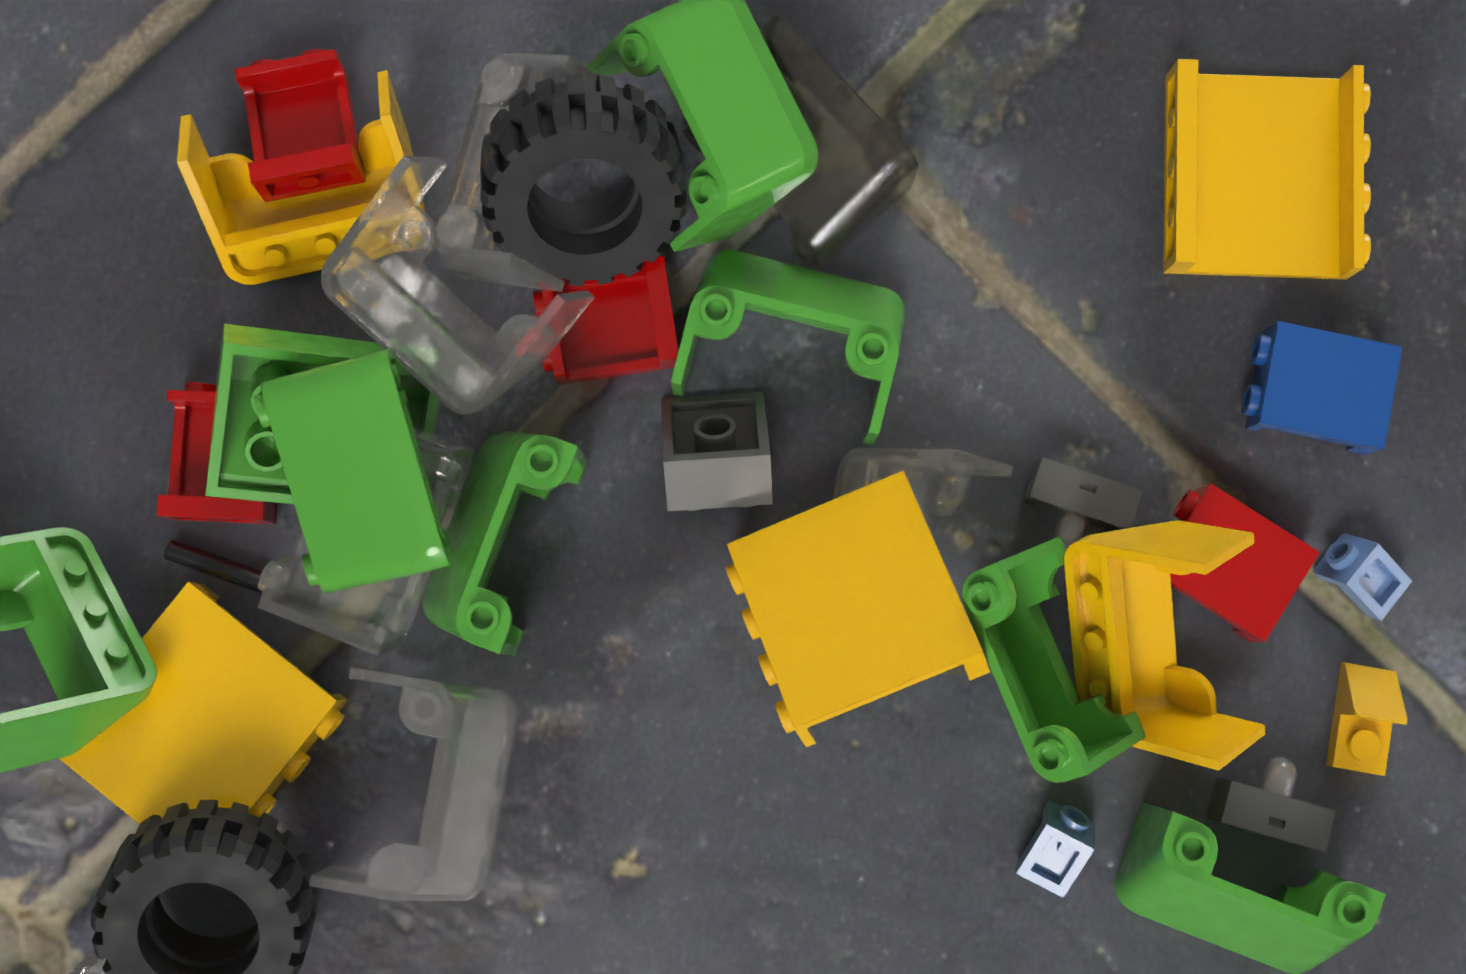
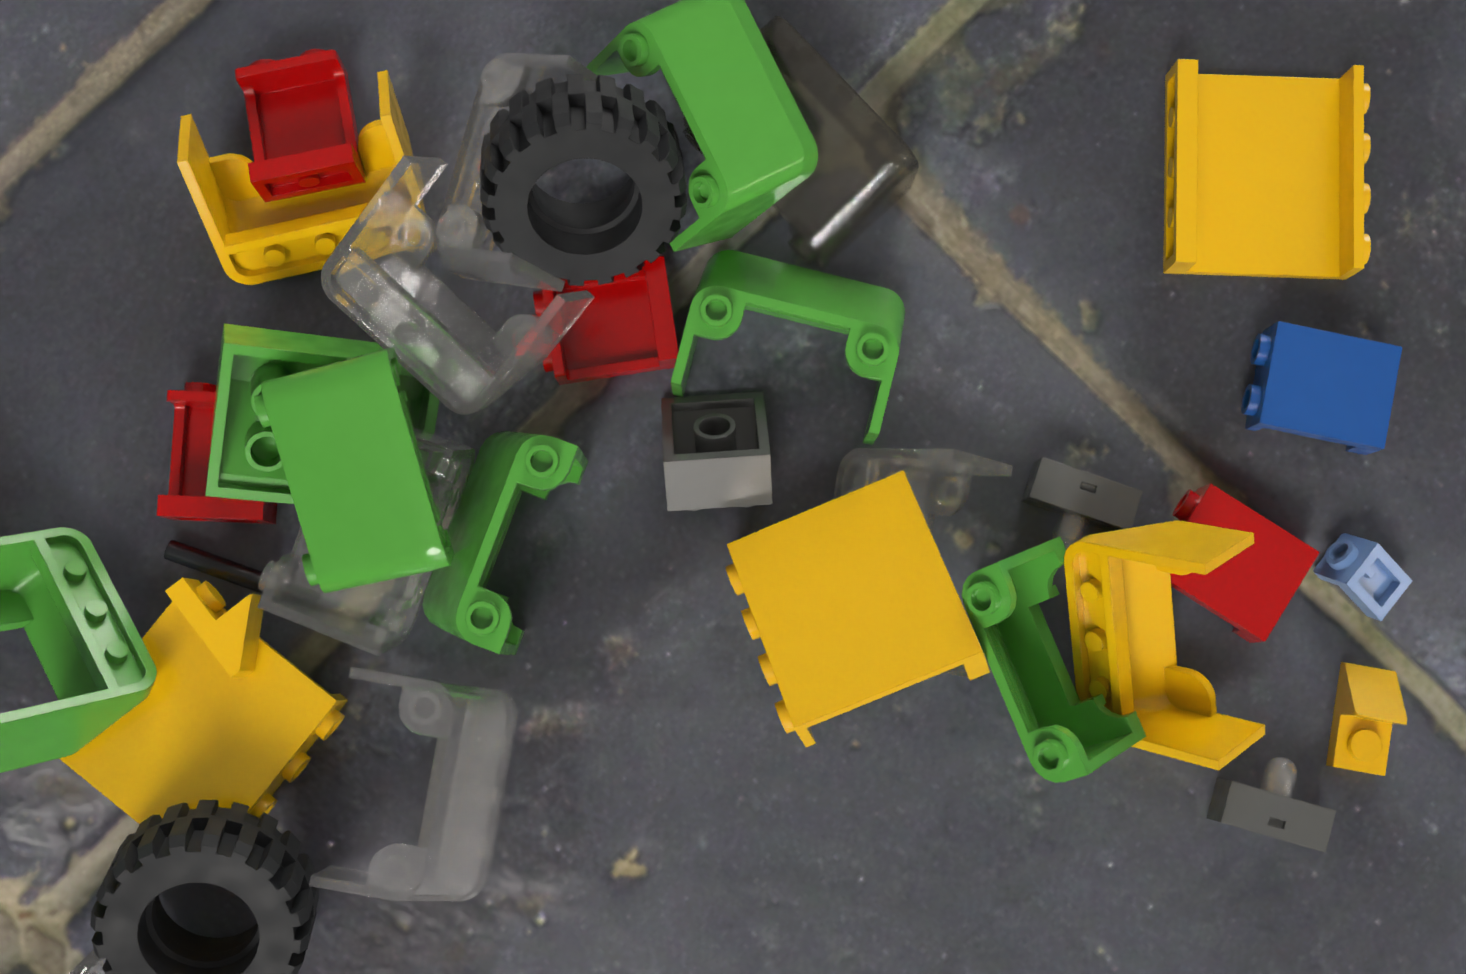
(228, 635): none -> yellow slope
(1058, 848): bracket -> none
(1171, 882): bright green windscreen -> none

